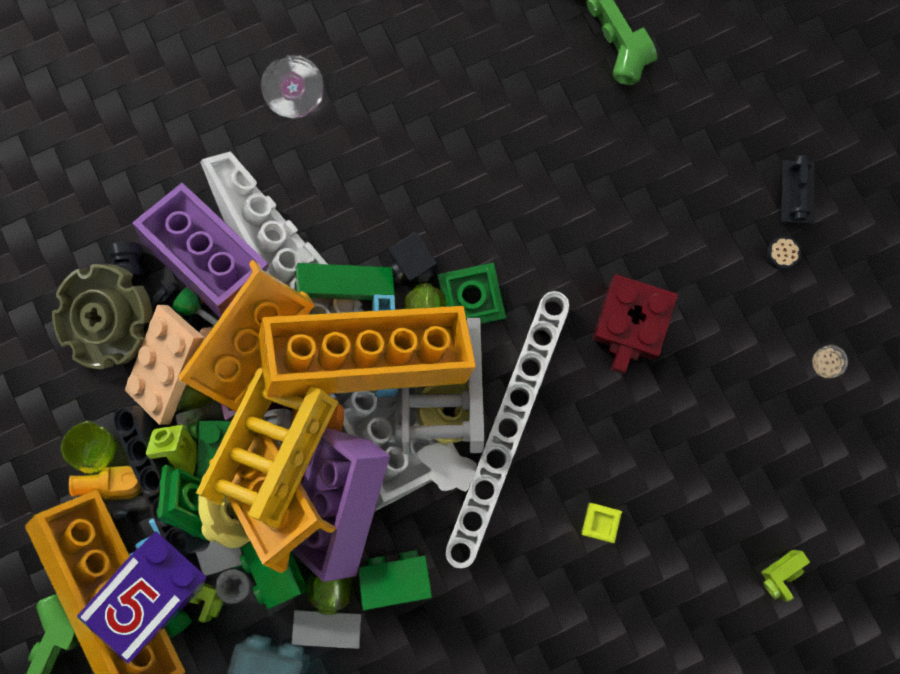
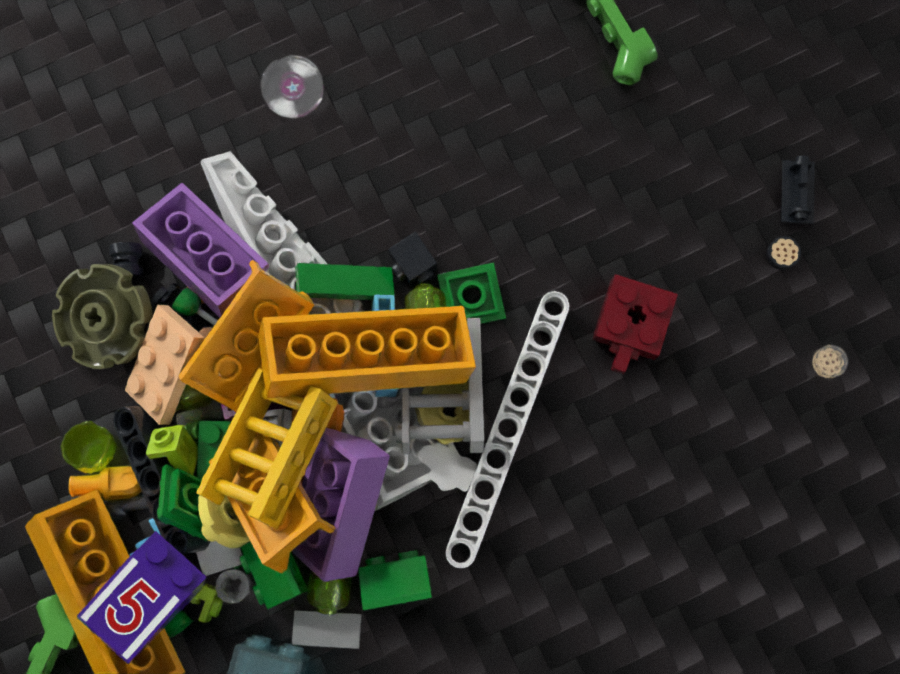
(601, 523): neon yellow tile -> none
(786, 568): lime bracket -> none

